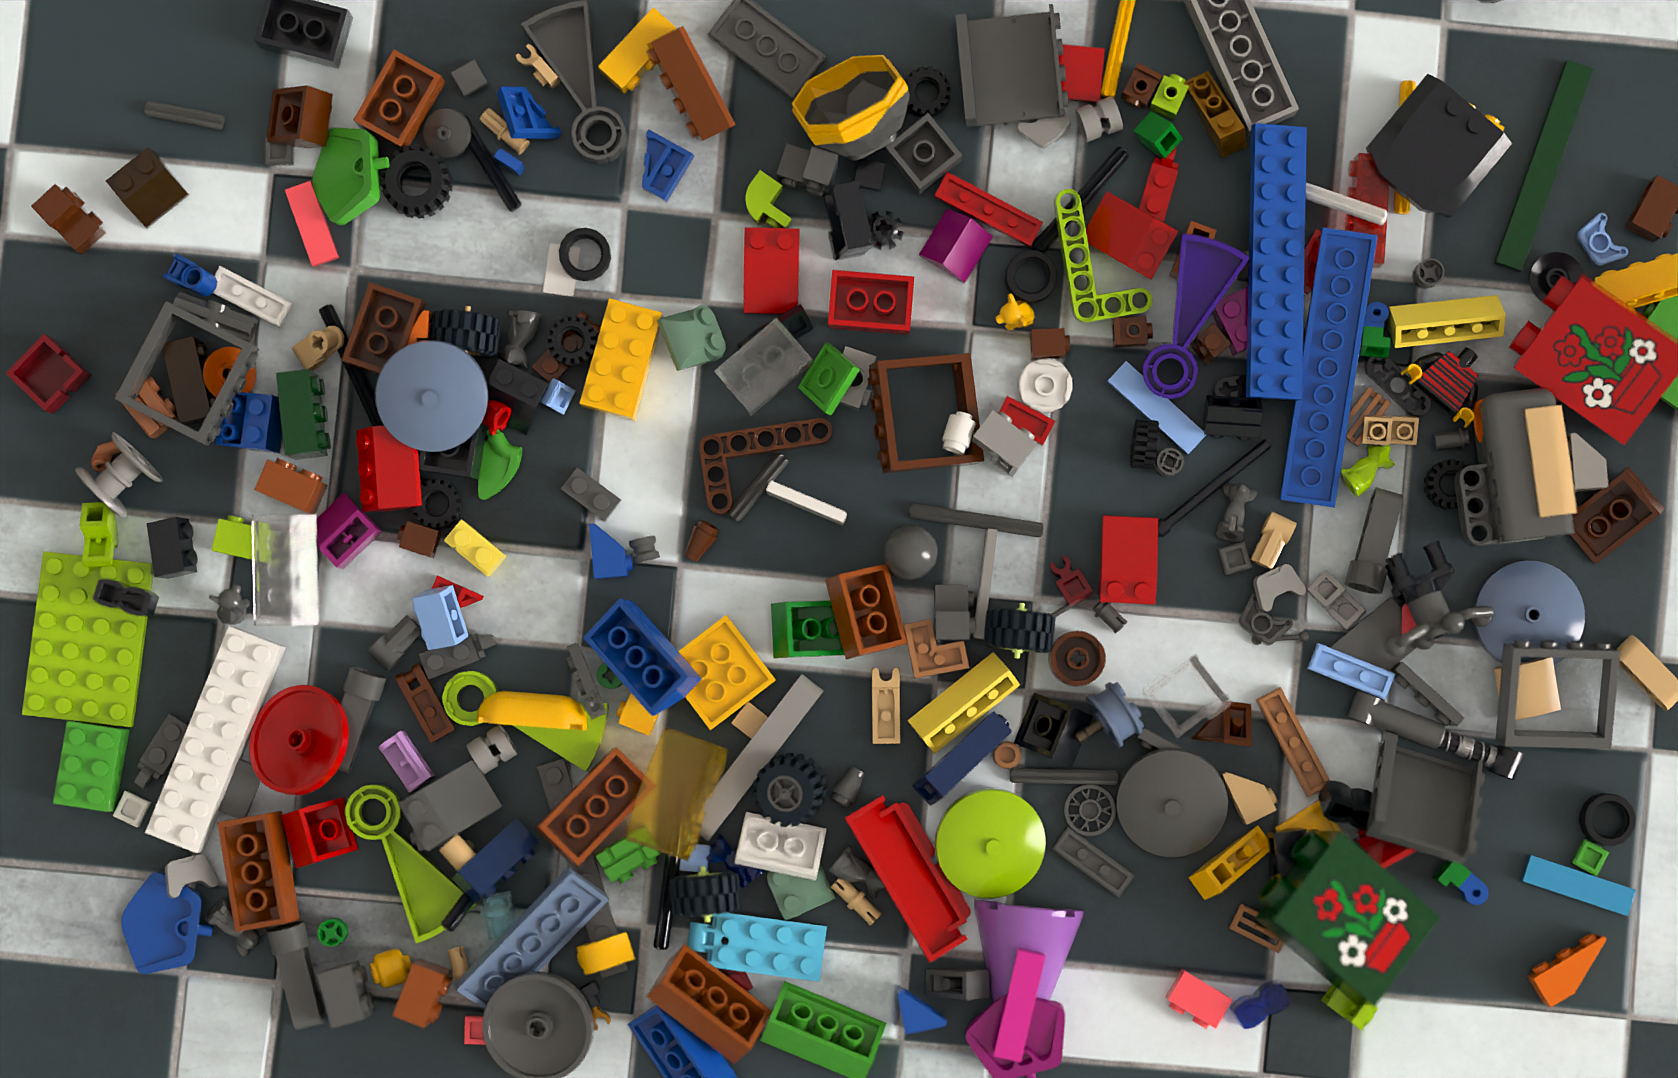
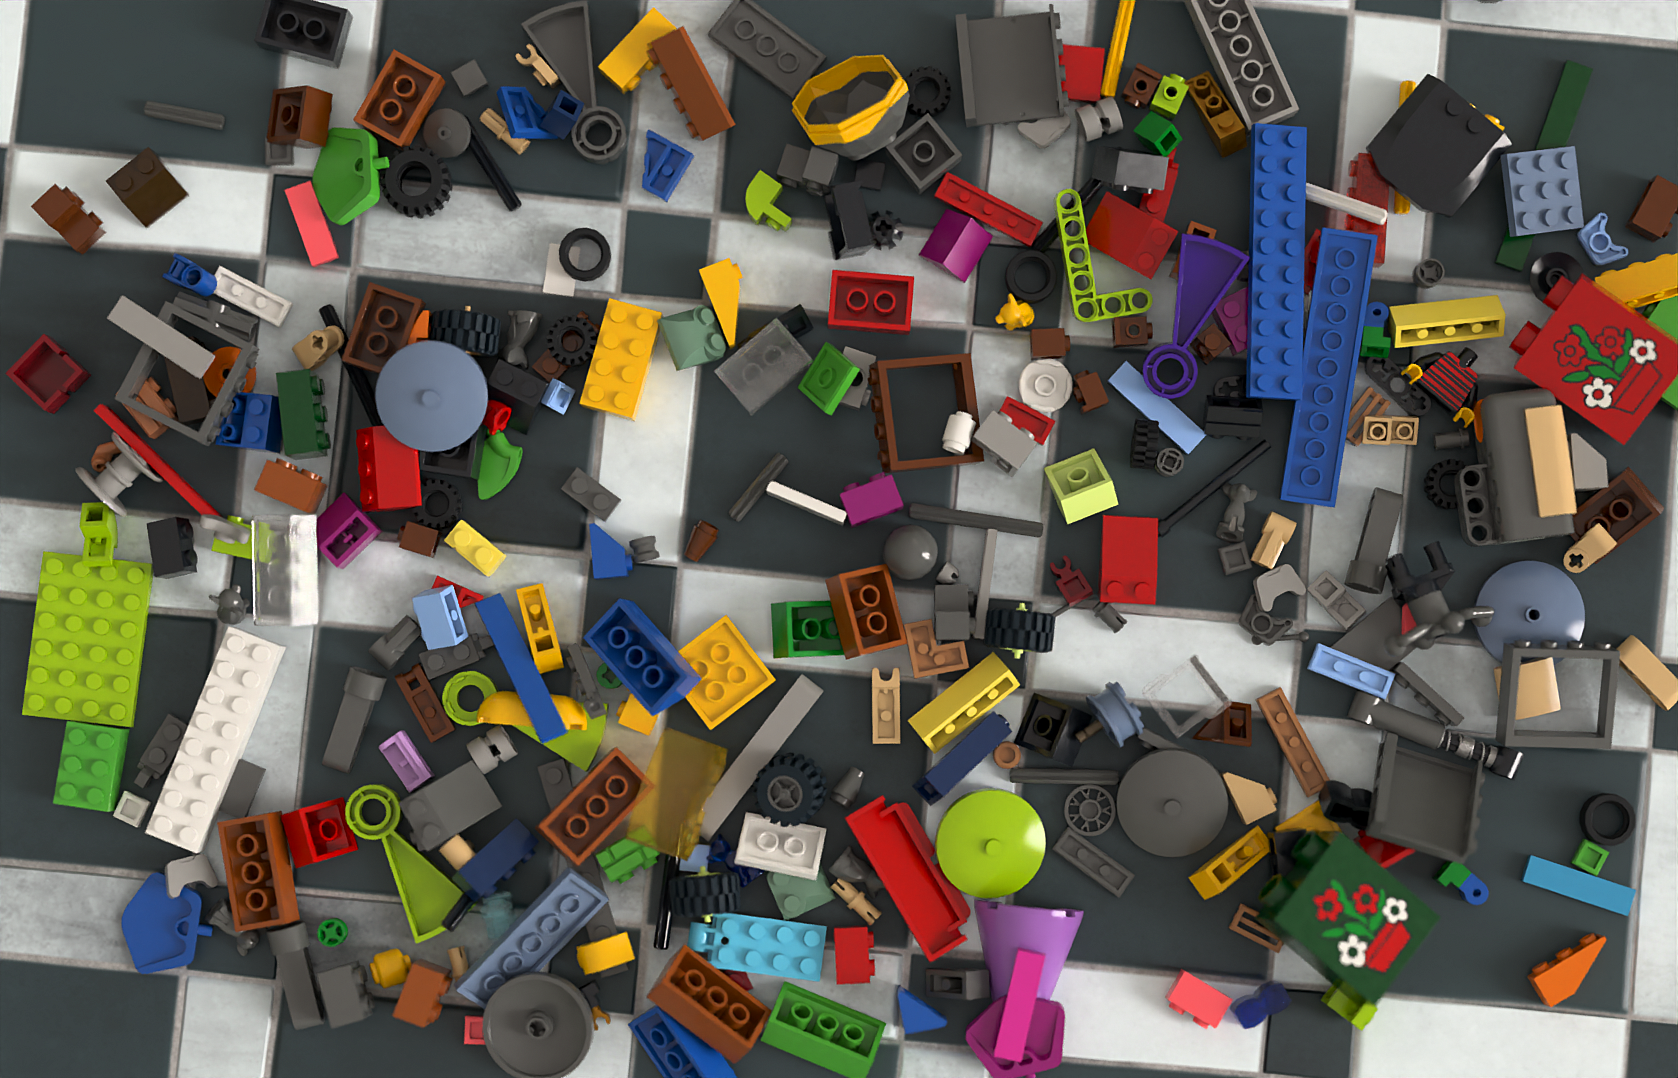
(122, 596): black brick -> none
(155, 460): none -> red tile
(161, 337): none -> light grey tile
(224, 529): none -> light grey piece
(298, 740): red dish -> none
(509, 162): blue tile -> none
(521, 668): none -> blue tile
(540, 628): none -> yellow slope
(562, 114): none -> dark blue brick
(724, 292): none -> yellow slope
(749, 720): tan tile -> none
(752, 448): reddish brown beam -> none
(771, 270): red slope -> none
(853, 954): none -> red brick
(870, 500): none -> magenta brick
(945, 574): none -> light grey hinge
(1081, 486): none -> yellowish green slope
(1088, 669): reddish brown brick -> none
(1089, 391): none -> reddish brown brick
(1130, 169): none -> brick
(1363, 472): lime animal -> none
(1542, 191): none -> sand blue plate
(1592, 546): none -> tan piece

